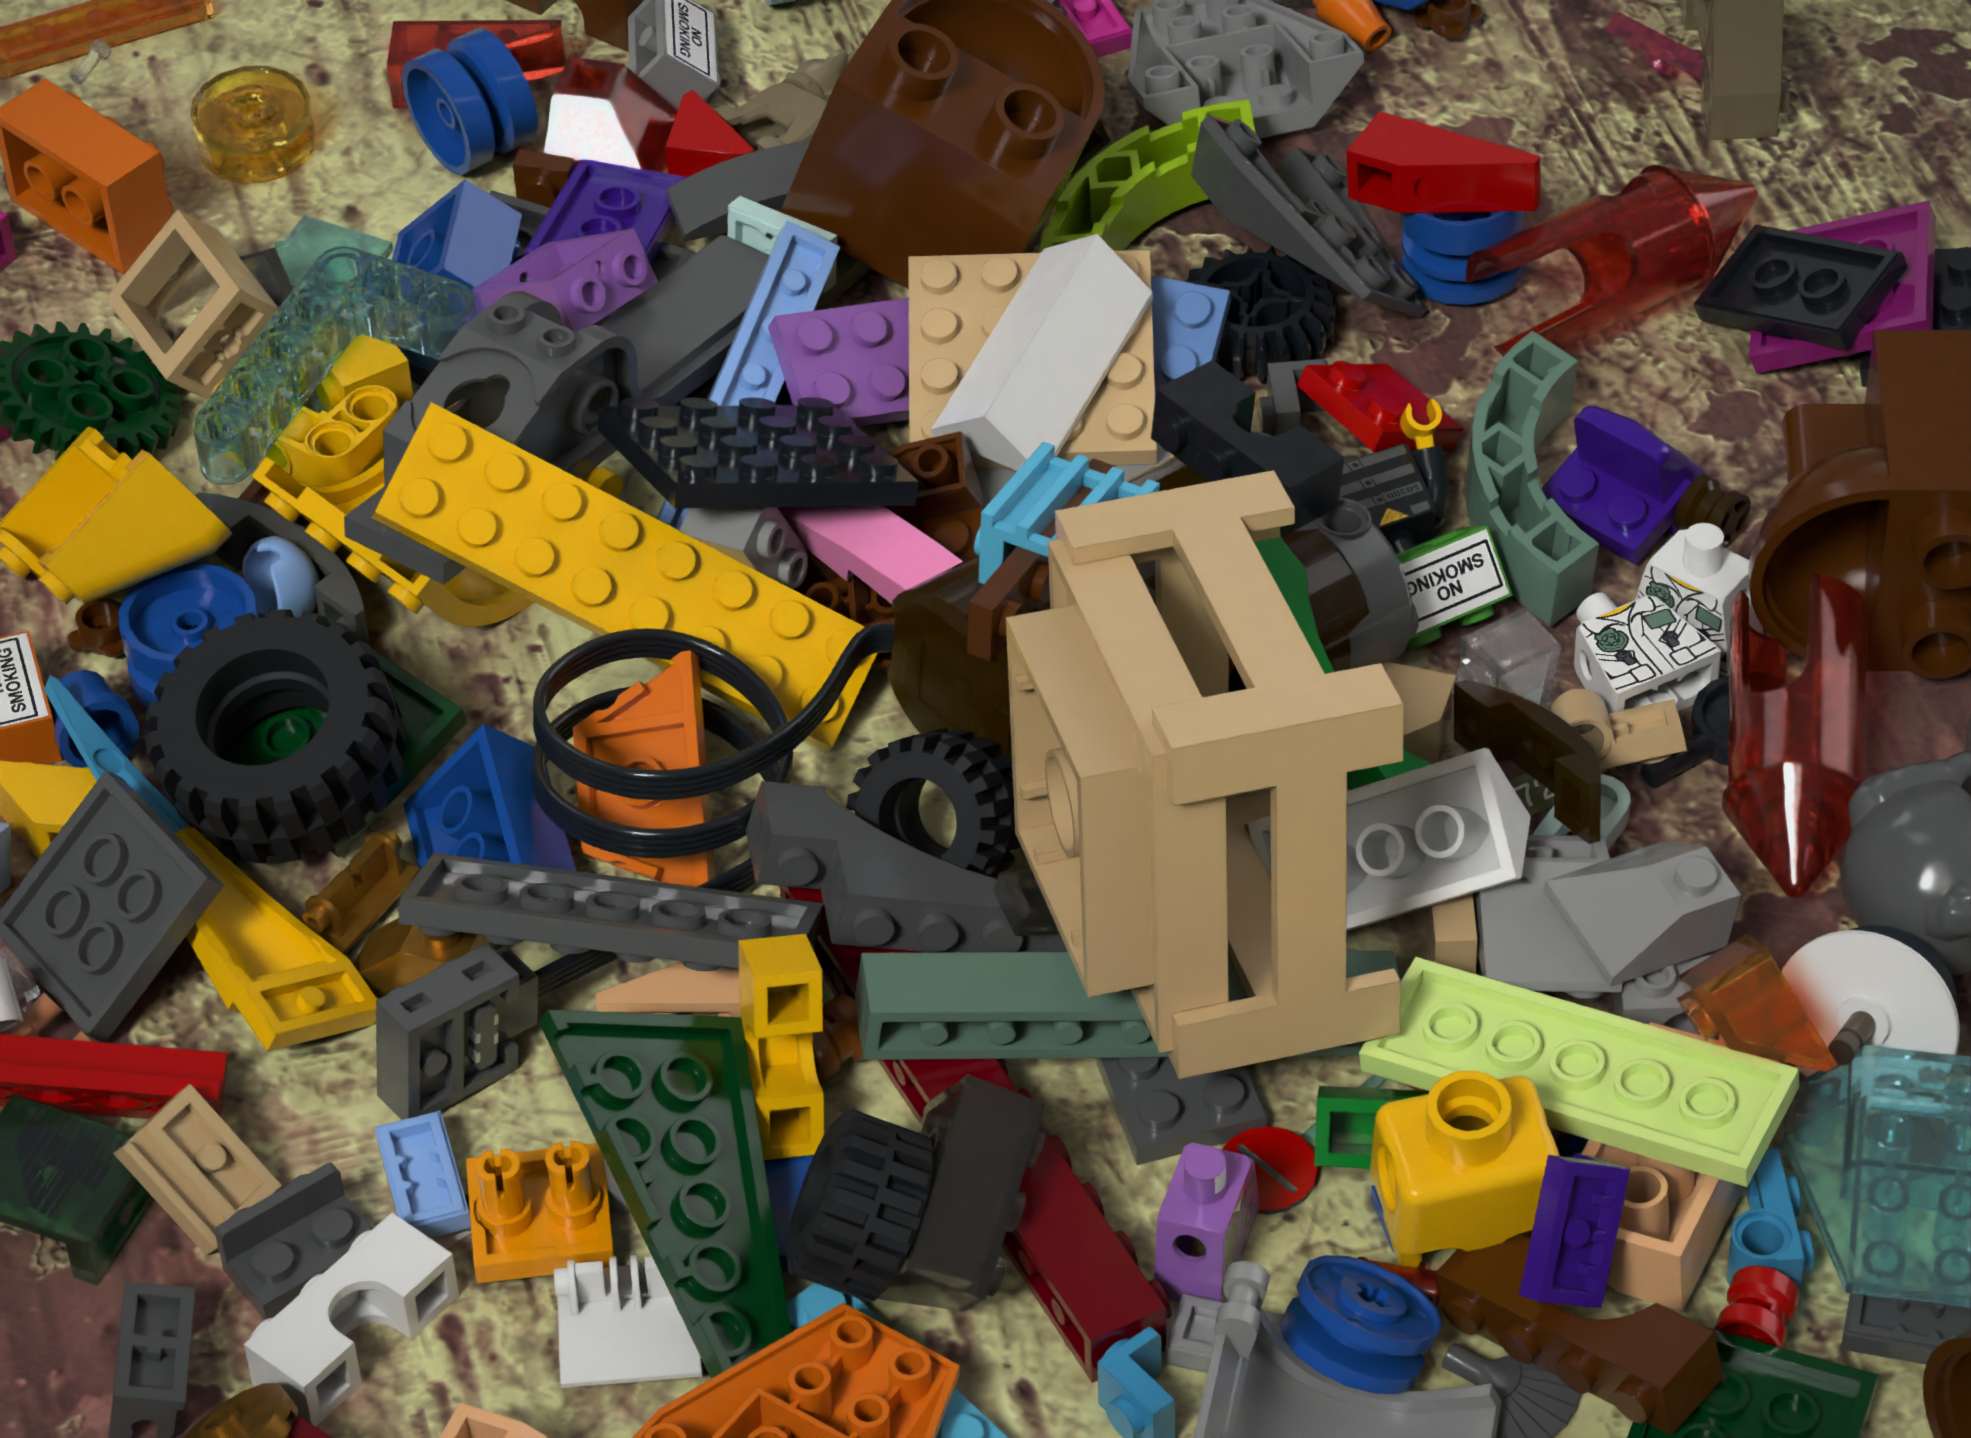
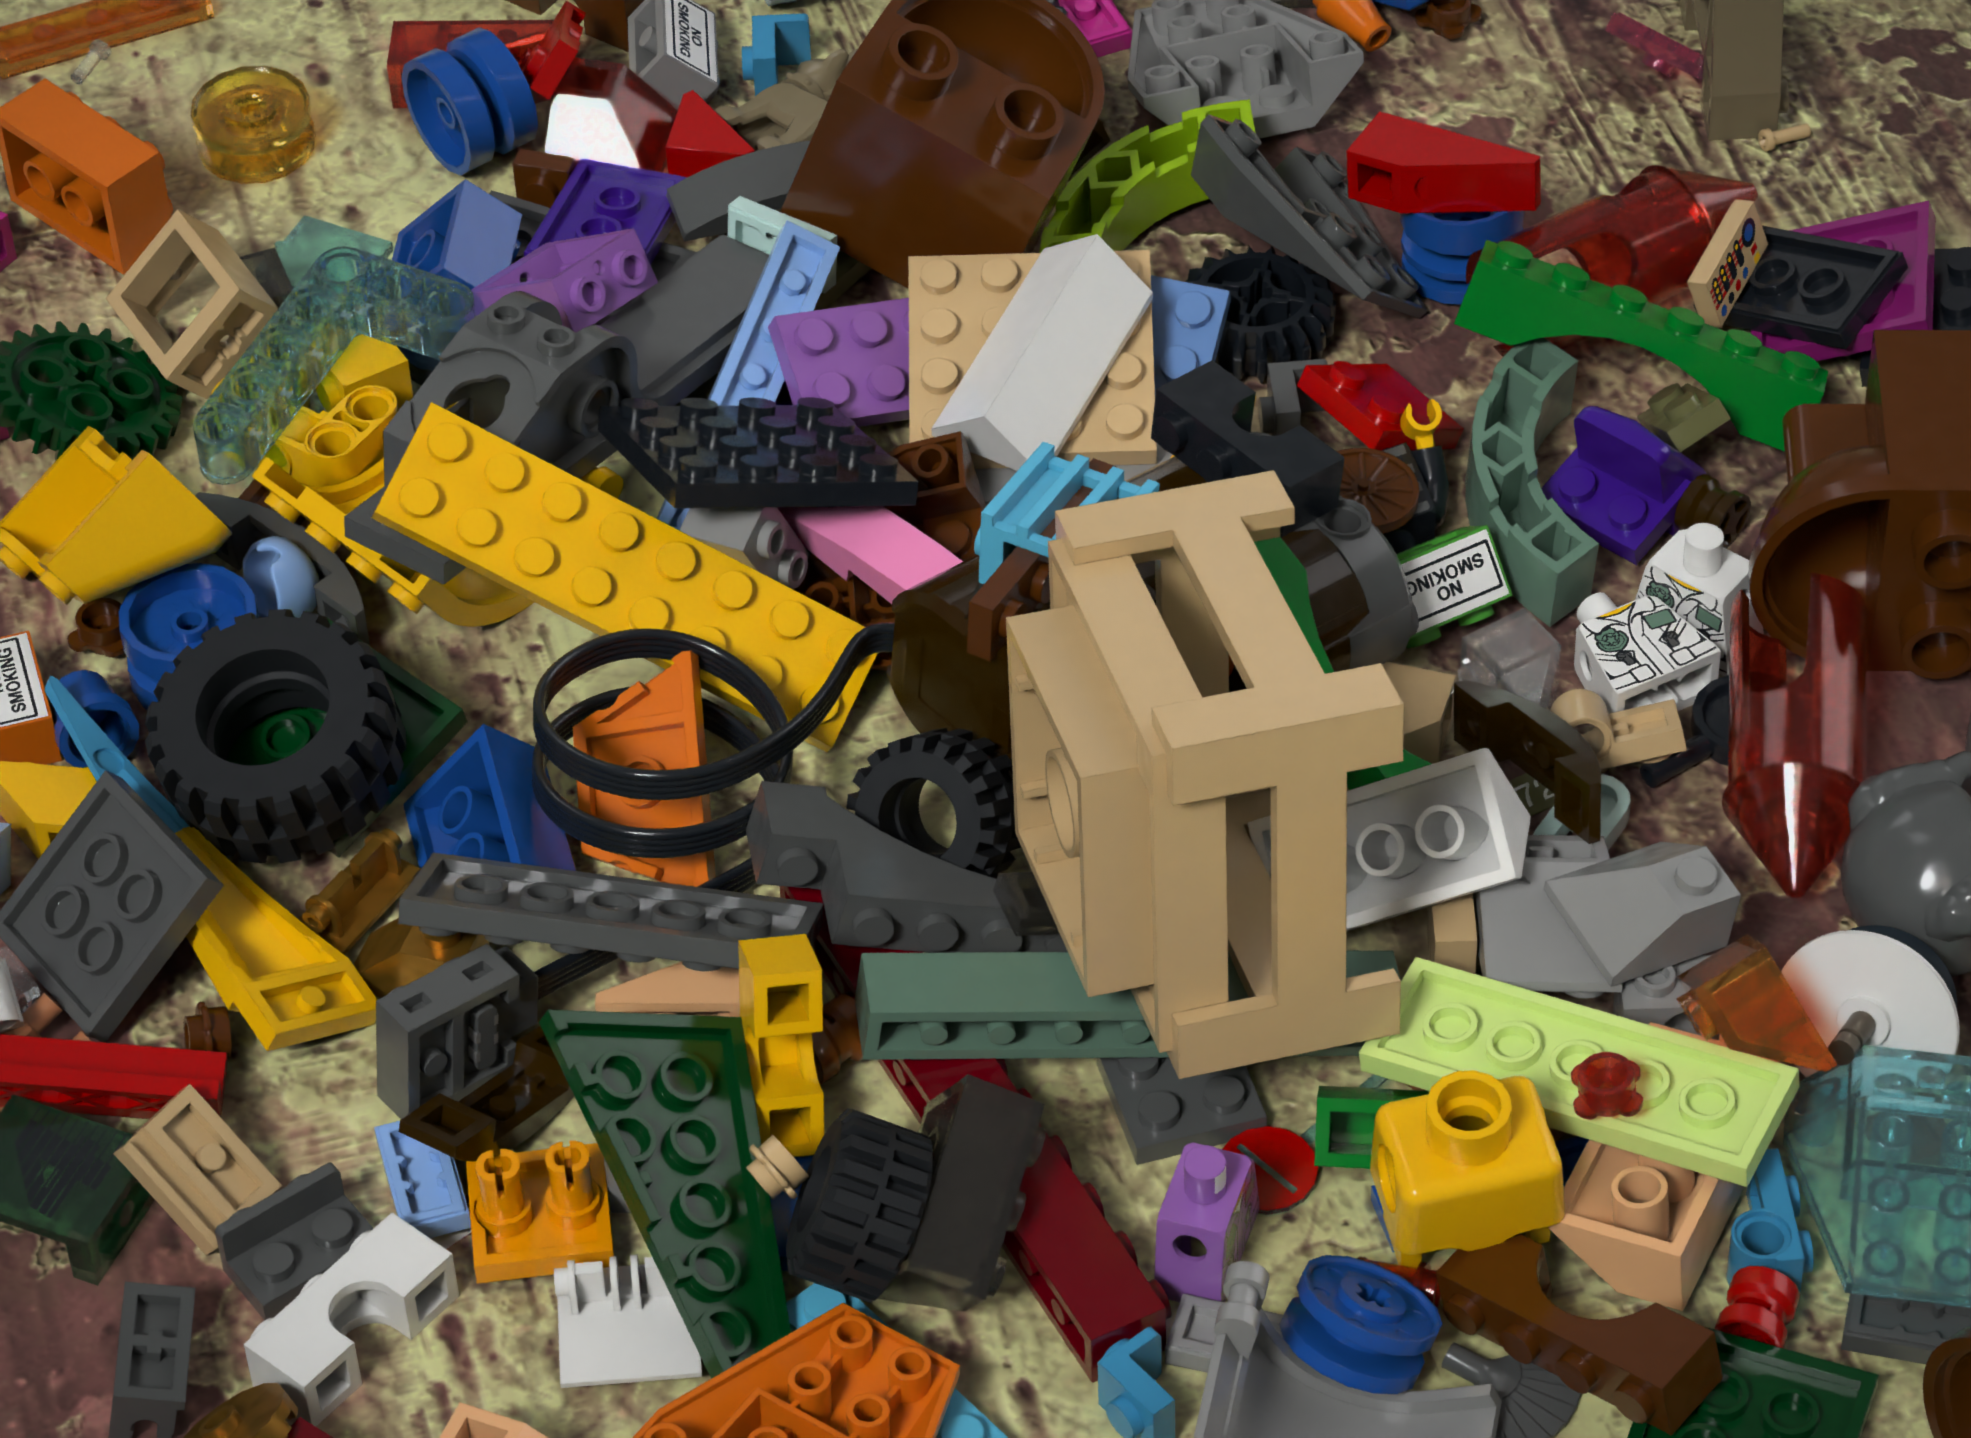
(208, 1029): none -> reddish brown plate
(499, 1111): none -> dark brown slope
(553, 56): none -> red wing
(775, 42): none -> dark azure bracket
(776, 1168): none -> tan plate
(1381, 485): none -> reddish brown wheel
(1529, 299): none -> green arch
(1574, 1231): dark purple bracket -> none
(1606, 1086): none -> clear red plate
(1683, 415): none -> olive plate
(1727, 262): none -> tan tile
(1768, 139): none -> tan piece

